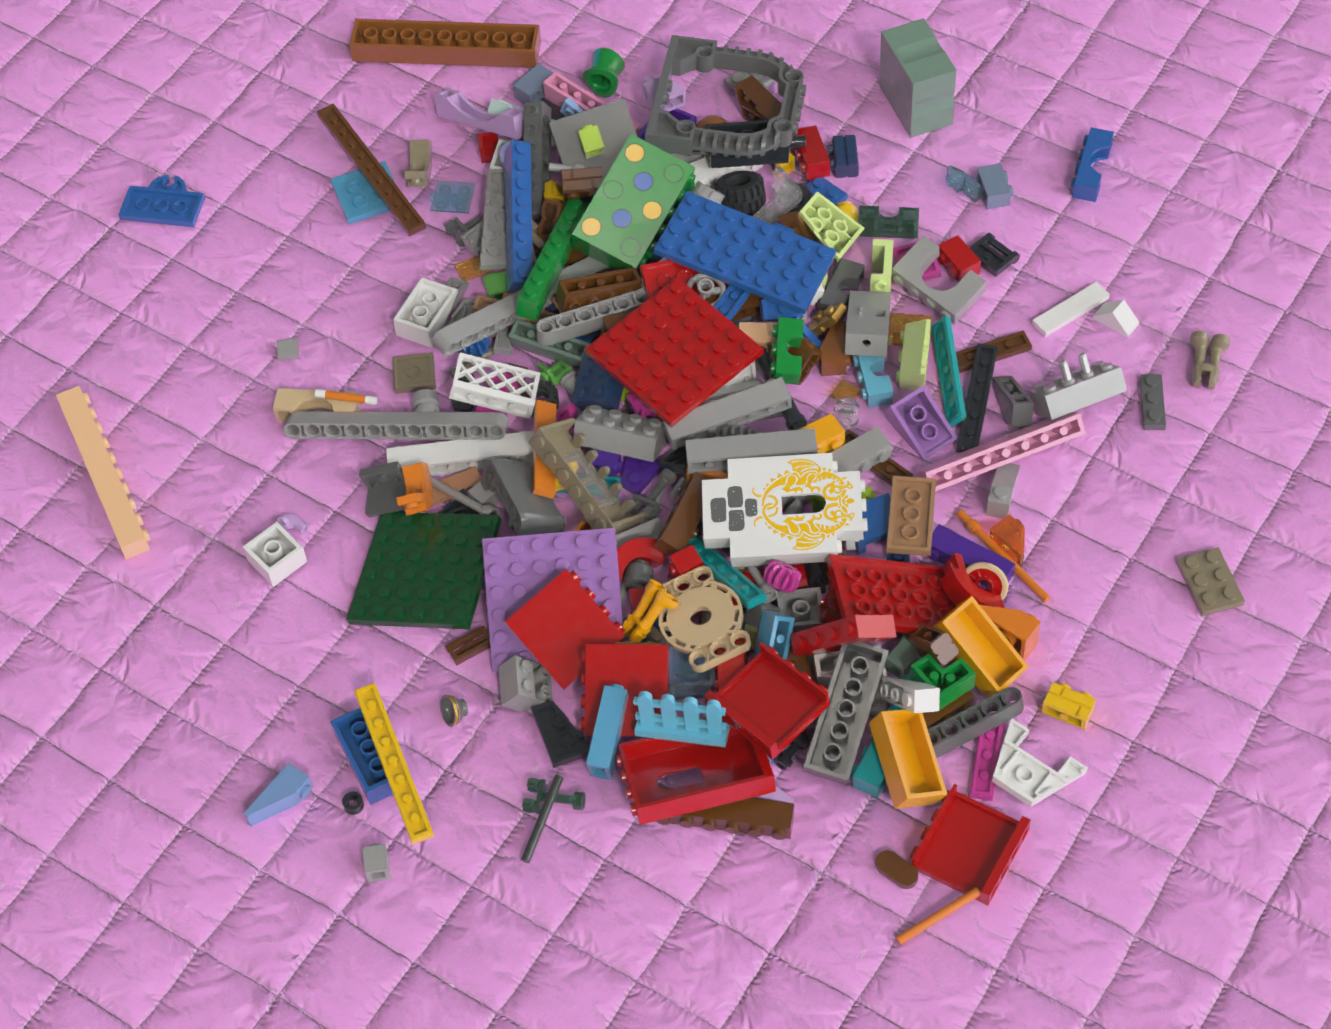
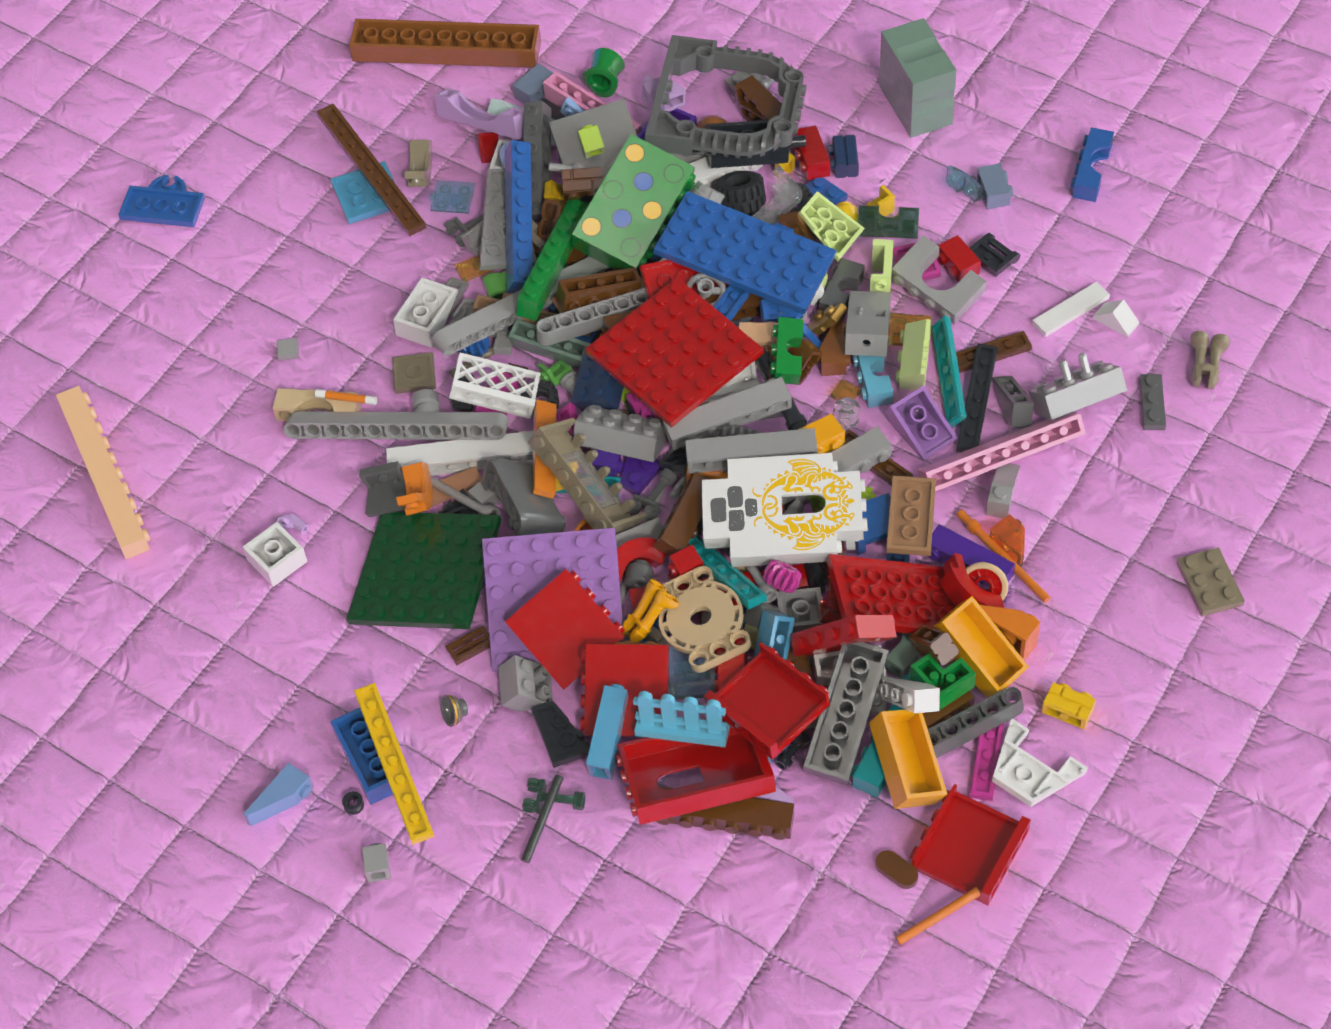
(885, 201): none -> yellow panel

